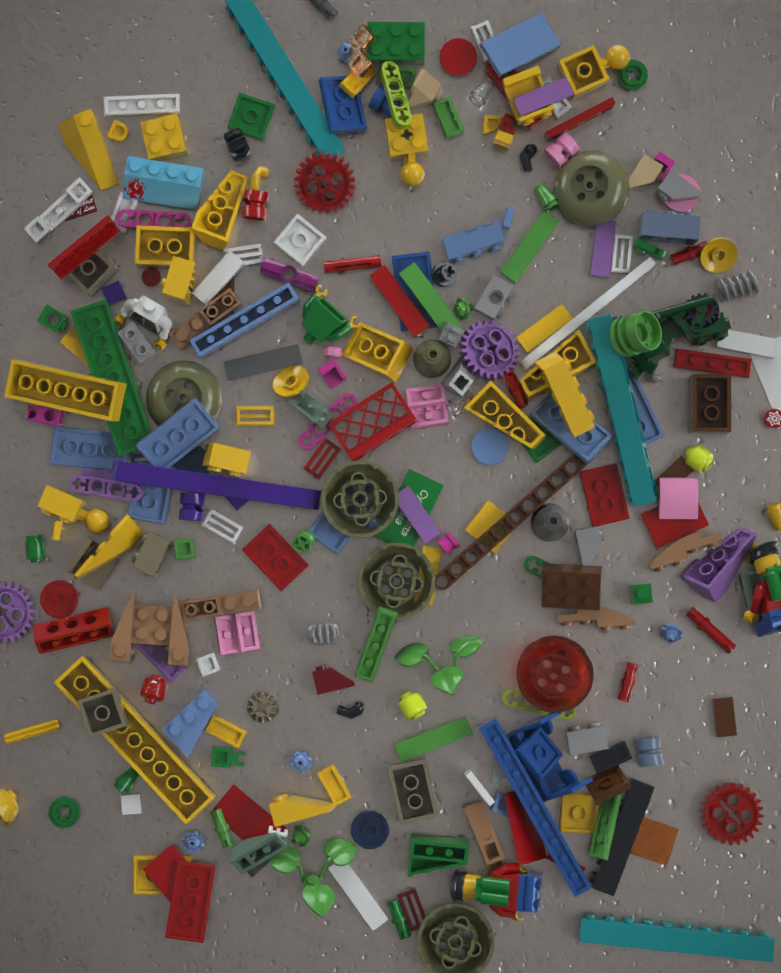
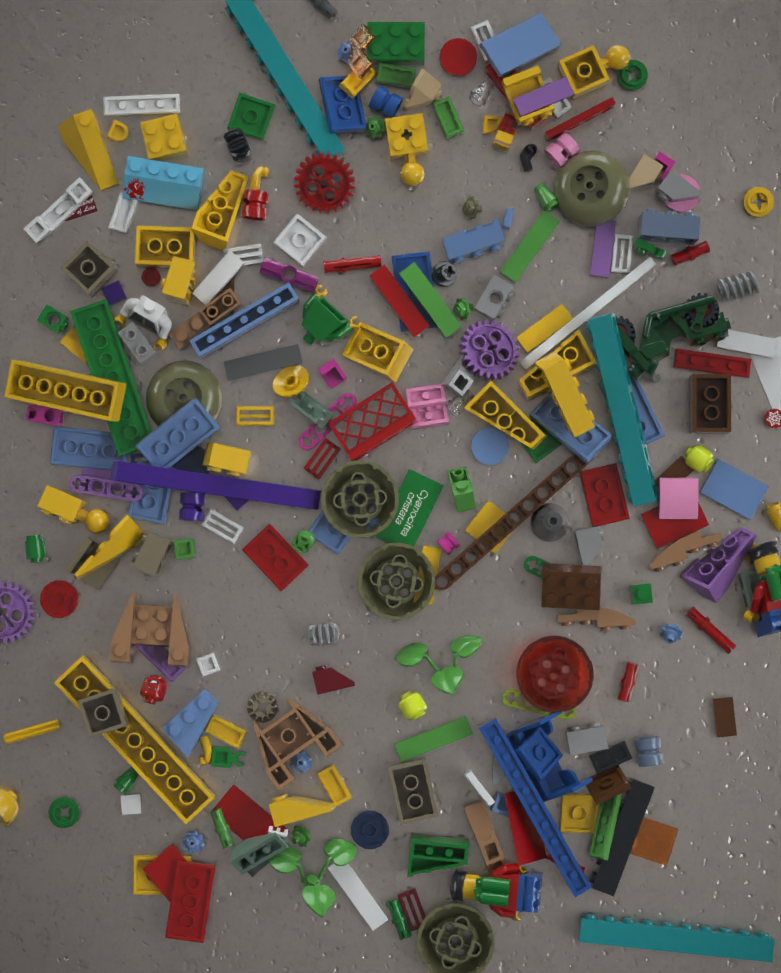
(56, 530): yellow tile -> none
(73, 630): red brick -> none
(84, 247): red fence -> none
(154, 215): dark pink beam -> none
(207, 750): none -> yellow arm
(221, 605): medium nougat slope -> none
(236, 633): bright pink slope -> none
(288, 738): none -> medium nougat wedge
(333, 351): bright pink tile -> none
(351, 712): black arm -> none
(375, 127): none -> bright green plant
(376, 644): bright green tile -> none
(393, 95): lime beam -> none
(417, 515): medium lavender tile -> none
(430, 366): olive cone -> none
(451, 334): light grey tile -> none
(461, 489): none -> bright green slope
(471, 208): none -> olive plant
(515, 389): red pin -> none
(636, 333): bright green wheel -> none
(719, 262): yellow dish -> none
(734, 489): none -> medium blue tile
(744, 802): red gear -> none
(764, 195): none -> yellow gear

